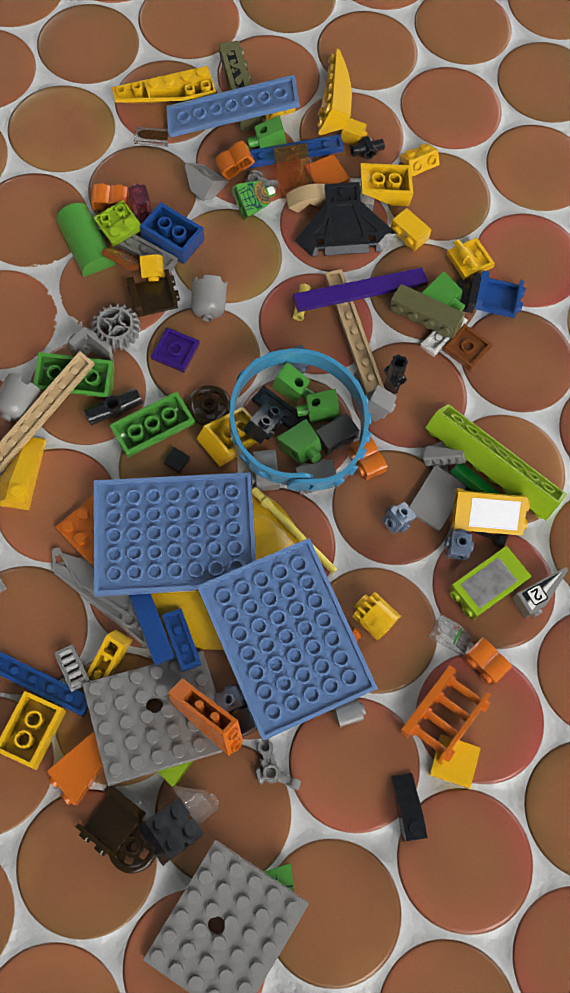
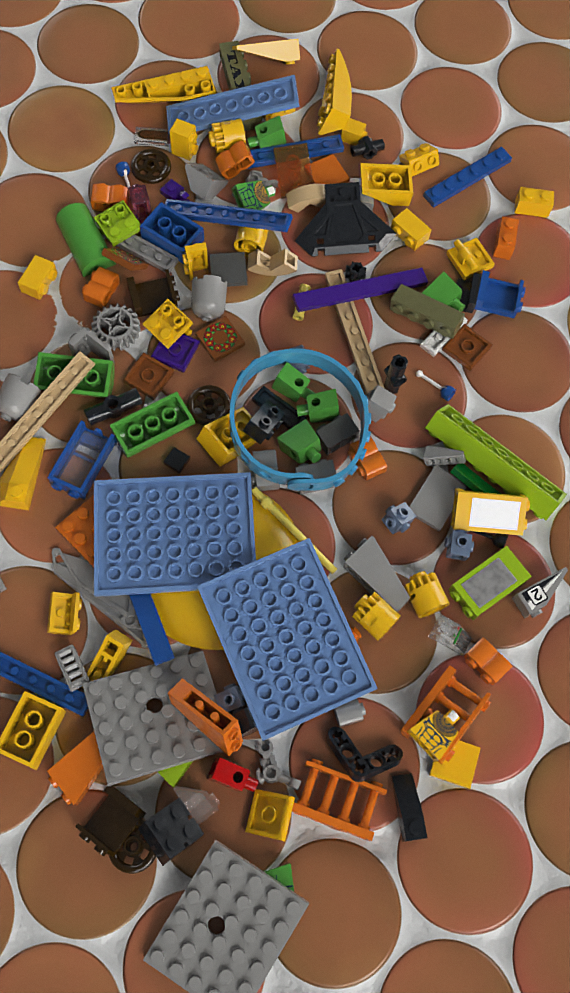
(37, 277): none -> yellow brick
(64, 613): none -> yellow bracket
(81, 461): none -> door
(100, 287): none -> orange brick
(123, 170): none -> blue hinge
(148, 376): none -> dark orange tile
(149, 178): none -> dark brown plate
(152, 267): yellow brick -> none
(168, 324): none -> yellow plate
(174, 191): none -> dark purple plate
(181, 640): blue plate -> none
(183, 139): none -> yellow brick
(195, 258): none -> yellow bracket
(220, 338): none -> tile
(223, 771): none -> red torso
(226, 134): none -> yellow gear
(230, 268): none -> dark grey tile
(232, 215): none -> blue tile
(250, 239): none -> yellow gear
(270, 814): none -> yellow tile
(276, 265): none -> tan brick
(281, 50): none -> yellow wedge
(342, 821): none -> orange fence
(355, 272): none -> black gear
(362, 763): none -> black beam
(375, 573): none -> light grey slope
(426, 594): none -> yellow gear
(435, 733): none -> torso
(446, 391): none -> hinge
(467, 177): none -> blue plate
(506, 238): none -> orange brick
(534, 202): none -> yellow brick

